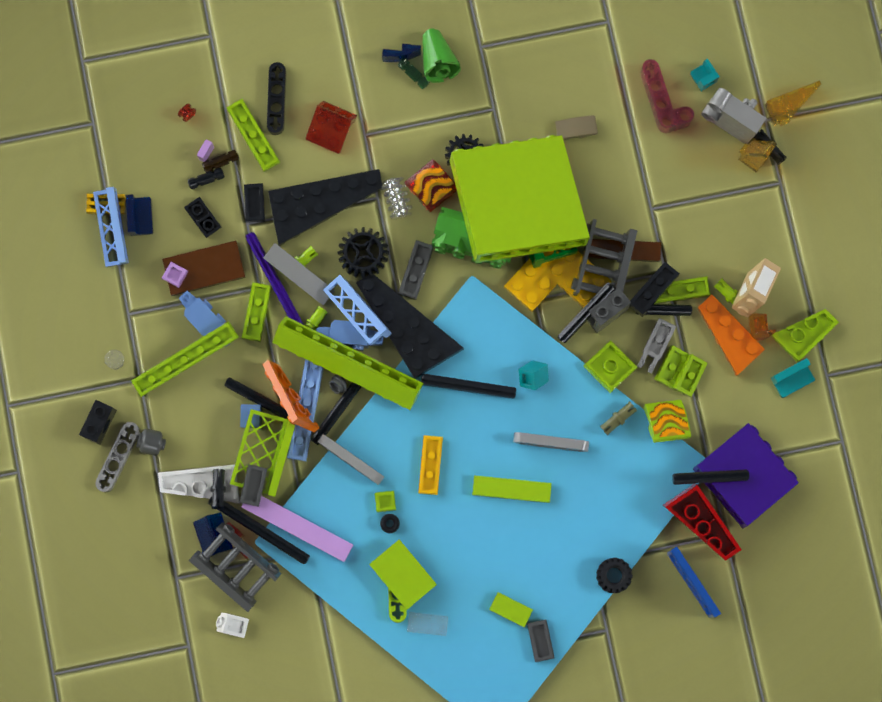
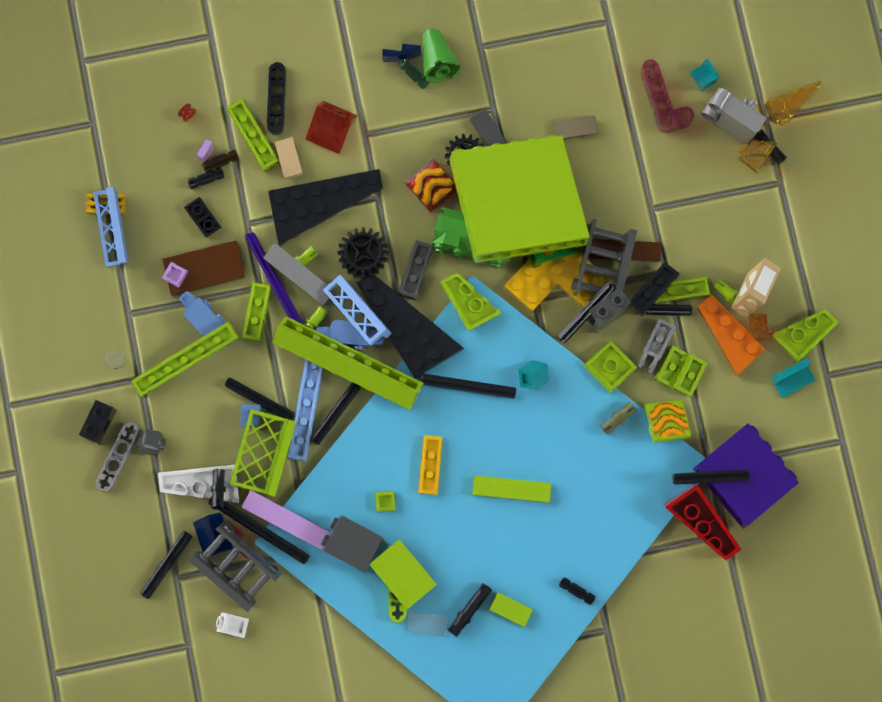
(139, 215): clear blue panel -> none
(166, 564): none -> black axle
(253, 485): dark grey tile -> none
(254, 202): black tile -> none
(288, 158): none -> tan slope
(289, 398): orange wing -> none
(338, 384): dark grey plate -> none
(350, 459): light grey beam -> none
(351, 543): none -> dark grey panel
(385, 518): black plate -> none
(396, 198): clear piece -> none
(463, 617): none -> black pin
(468, 303): none -> lime wing
(487, 129): none -> dark grey tile
(540, 640): dark grey tile -> none
(551, 442): light grey beam -> none
(577, 591): none -> black axle
(602, 575): black tyre -> none
(693, 583): blue tile -> none

